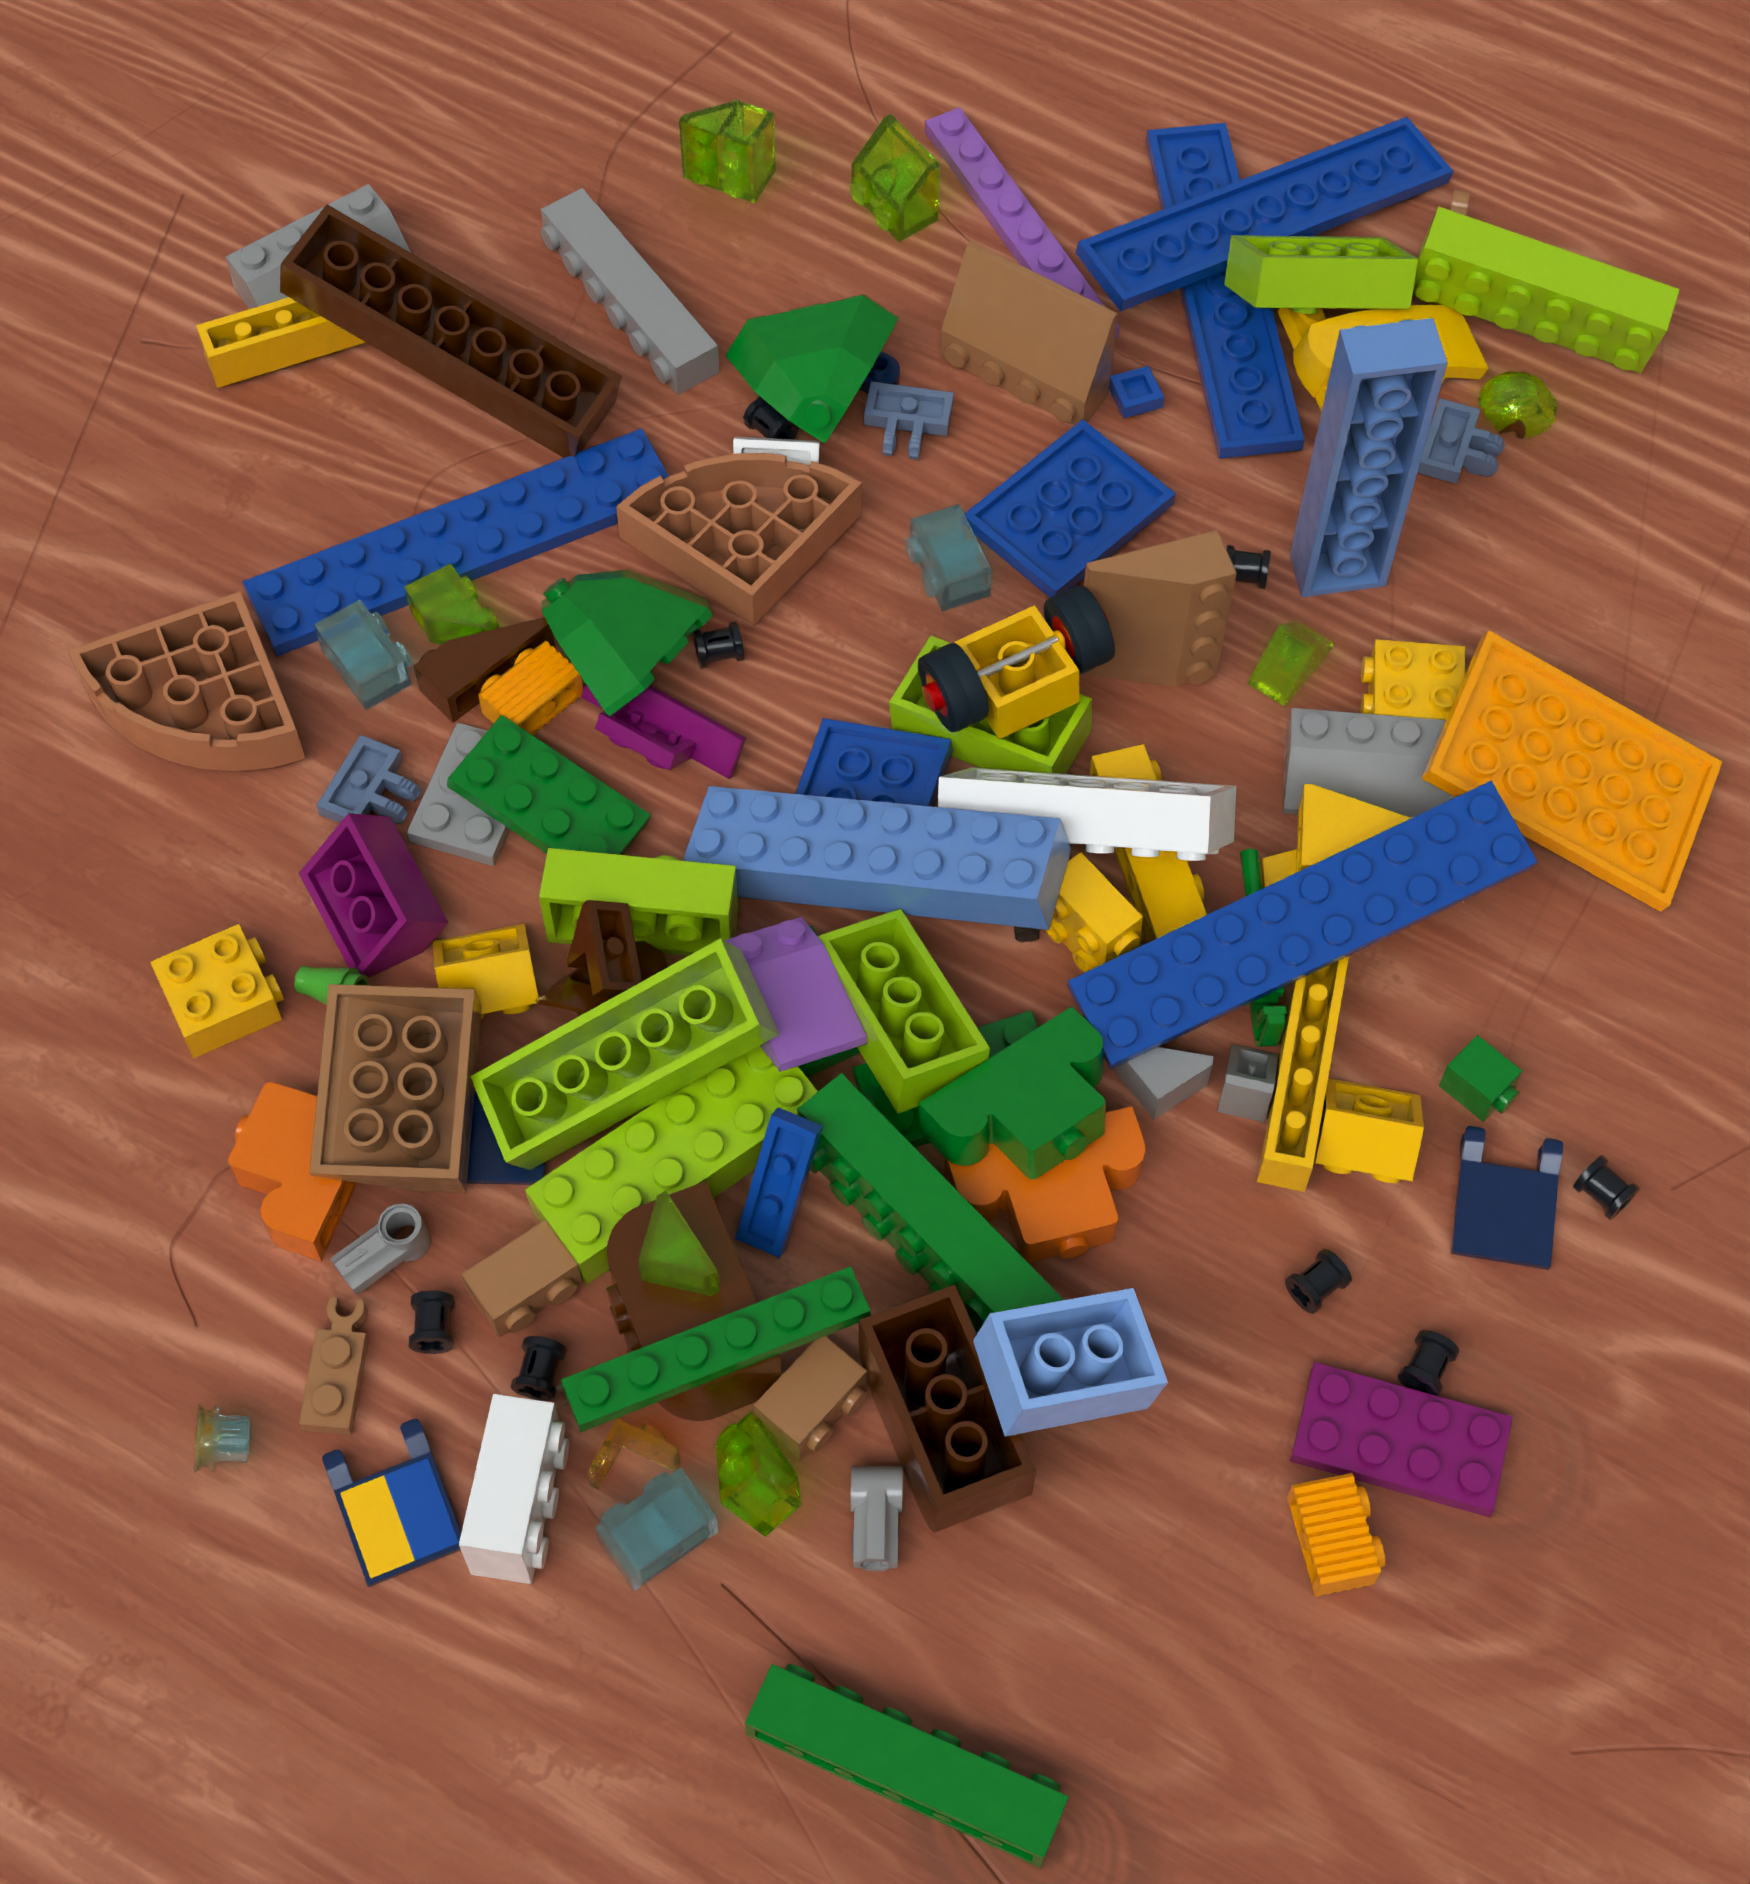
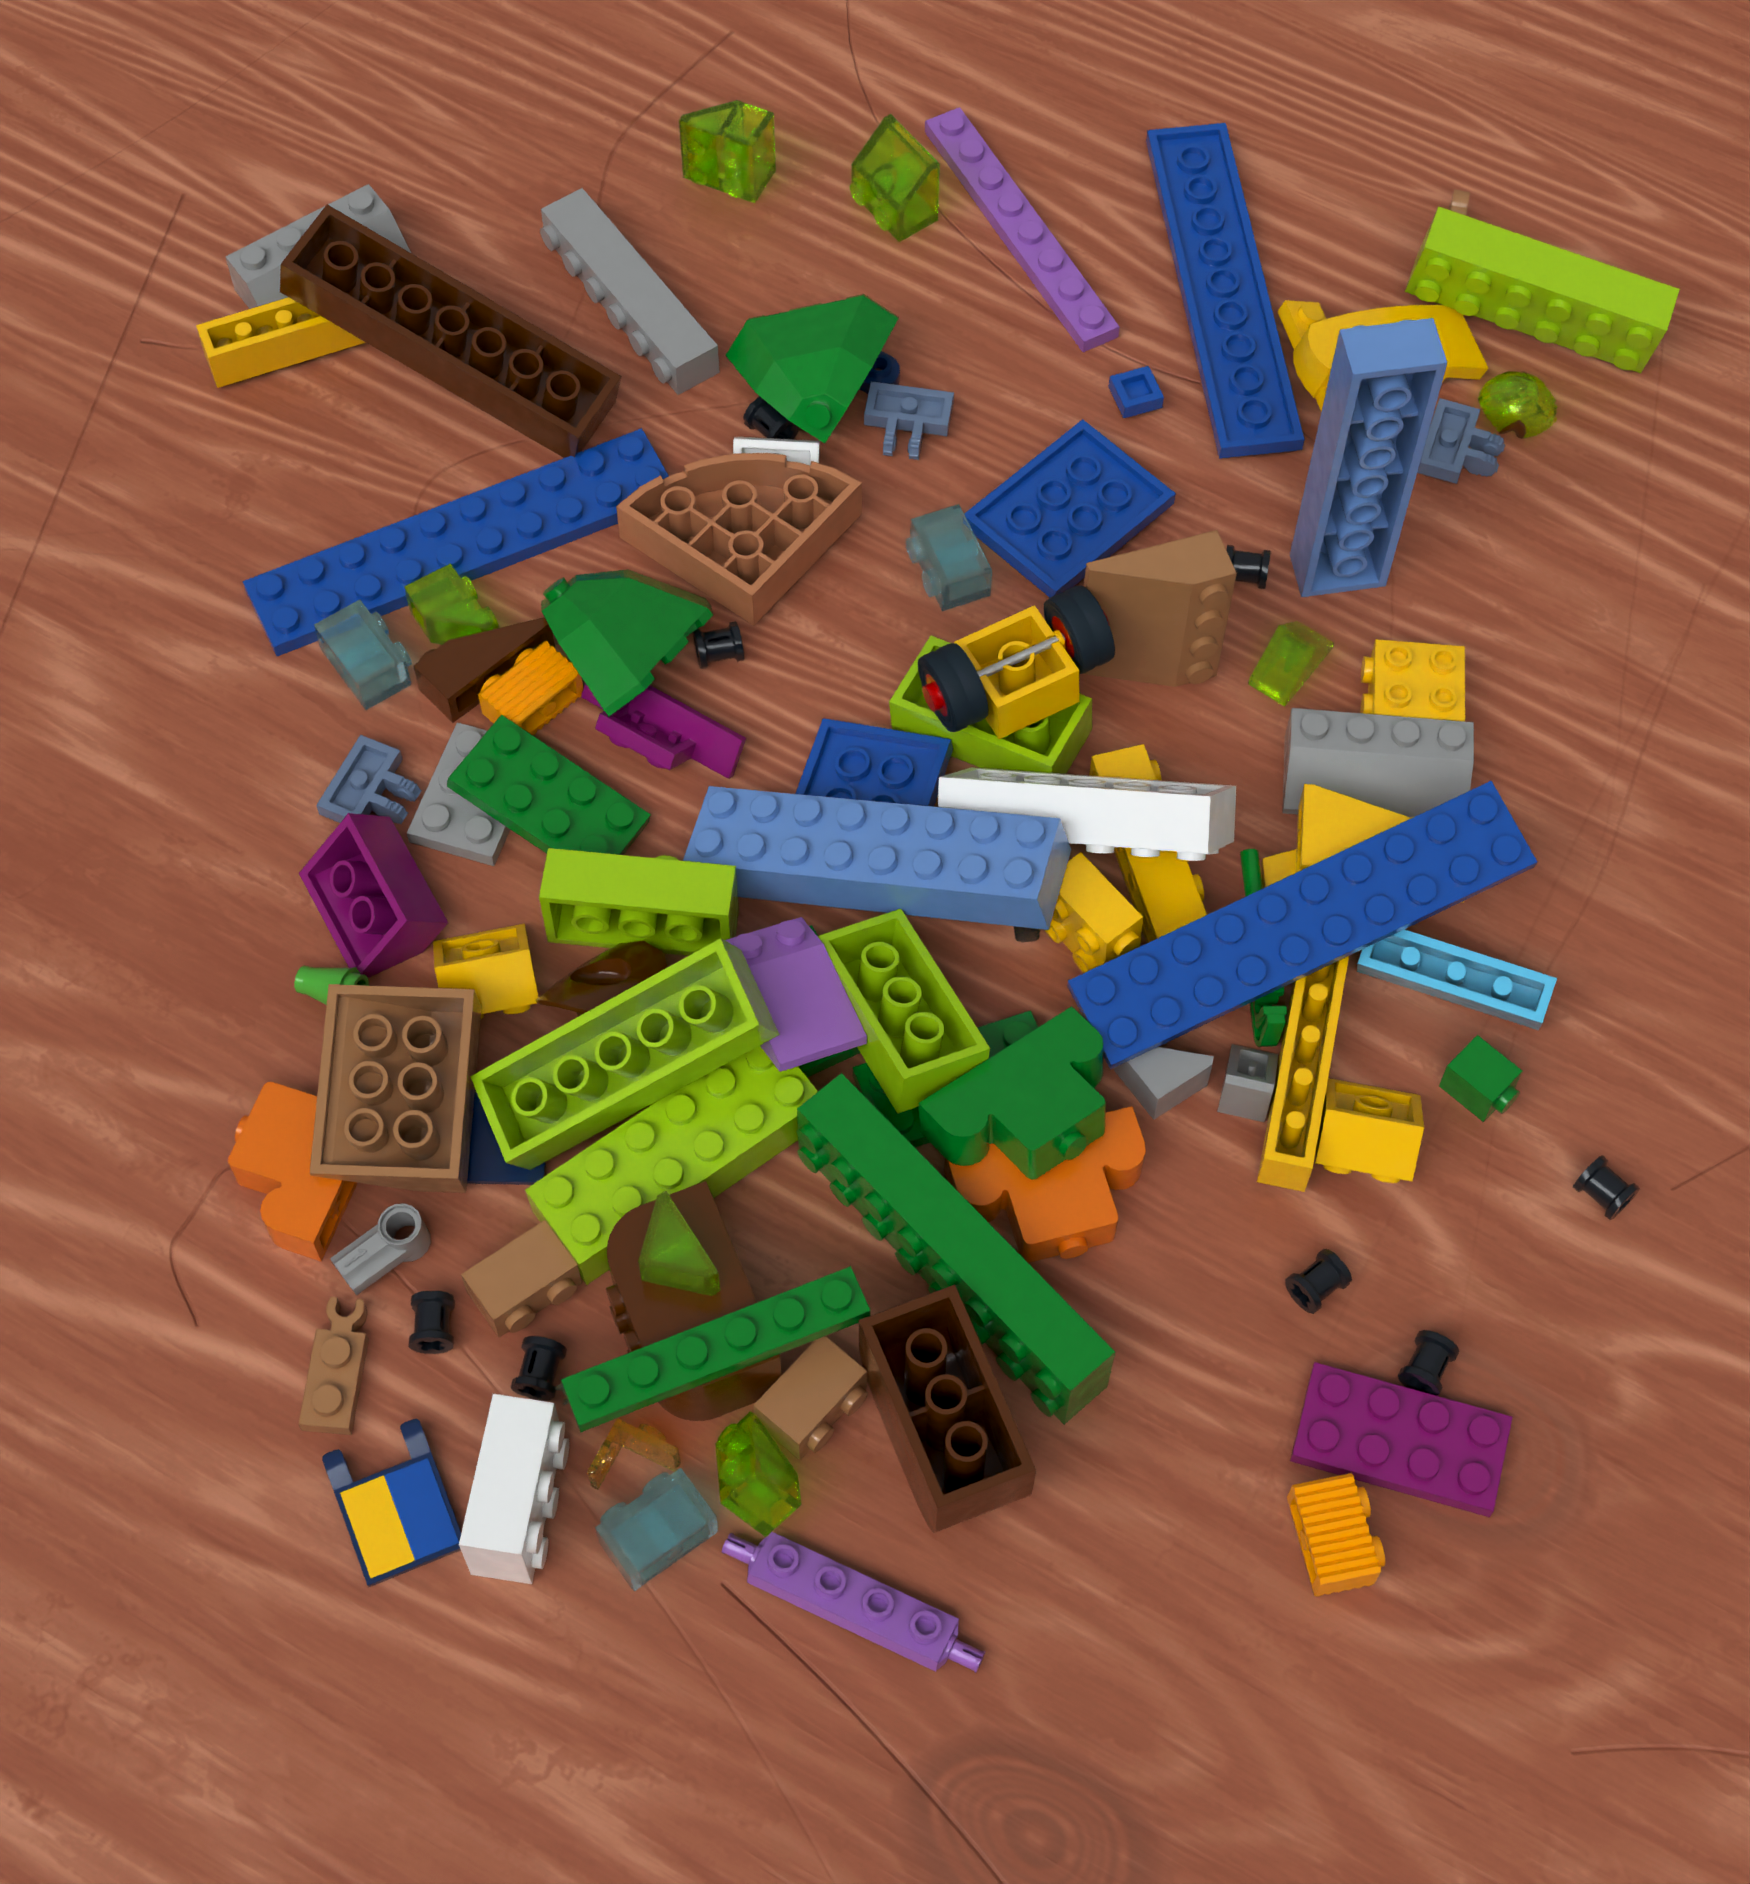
(193, 689): nougat brick -> none
(218, 989): yellow brick -> none
(220, 1438): clear light blue piece -> none
(606, 947): reddish brown slope -> none
(778, 1182): blue plate -> none
(853, 1601): none -> medium lavender plate
(876, 1505): light grey piece -> none
(907, 1764): green brick -> none
(1029, 335): medium nougat slope -> none
(1069, 1361): light blue brick -> none
(1287, 200): blue plate -> none
(1320, 272): lime brick -> none
(1460, 977): none -> medium azure brick
(1504, 1209): dark blue flag -> none
(1576, 770): light orange plate -> none

